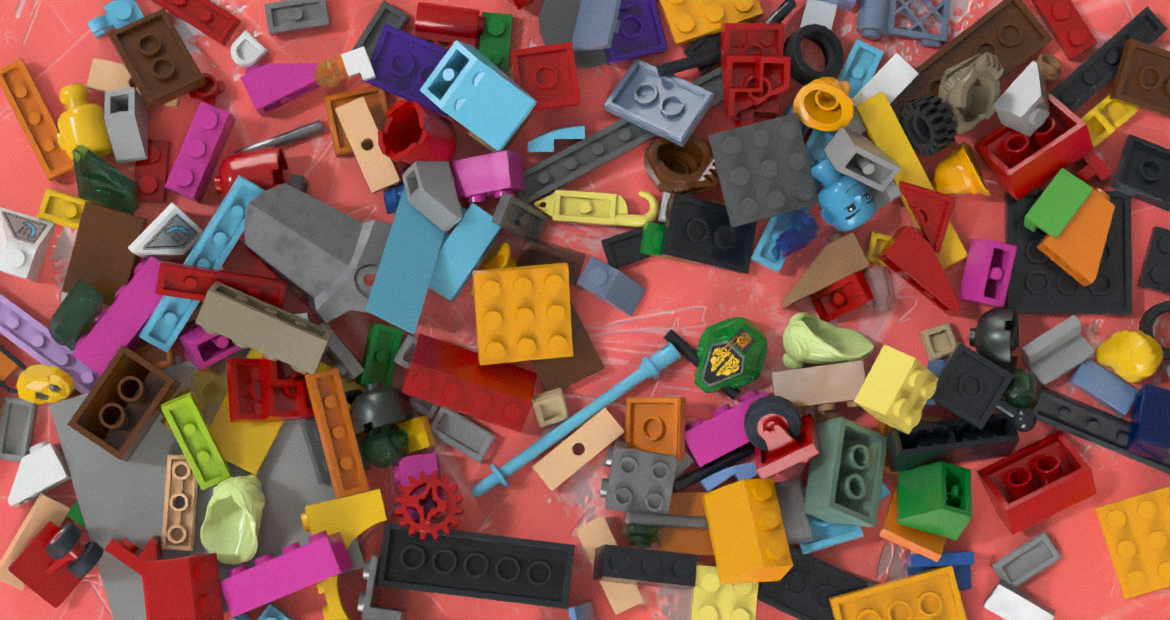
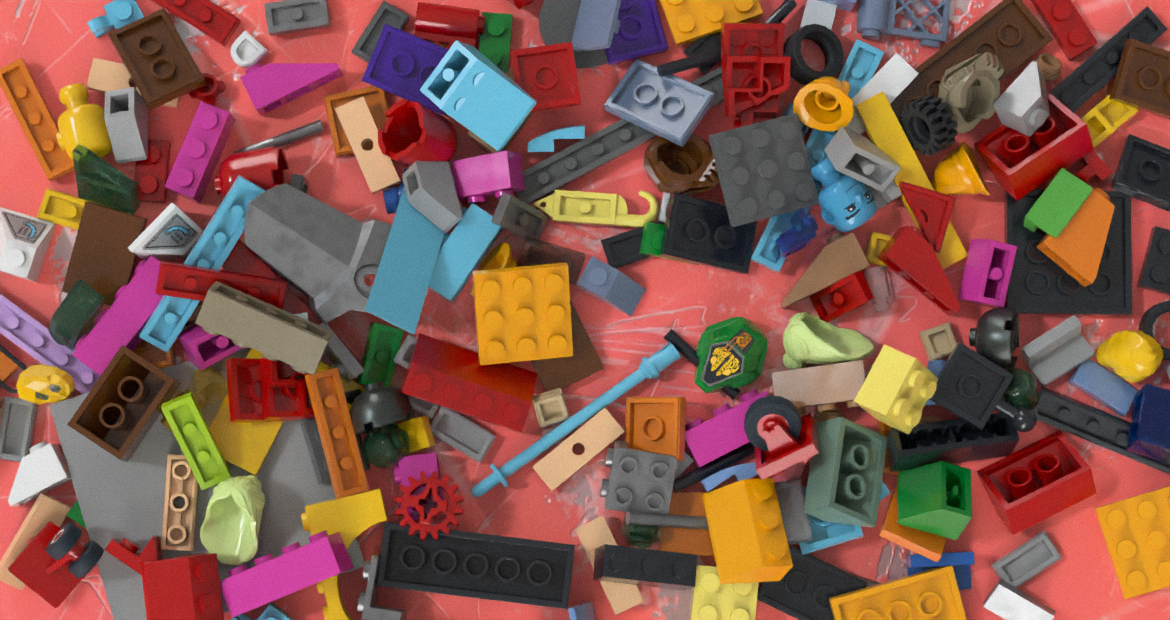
(344, 66): leg -> none

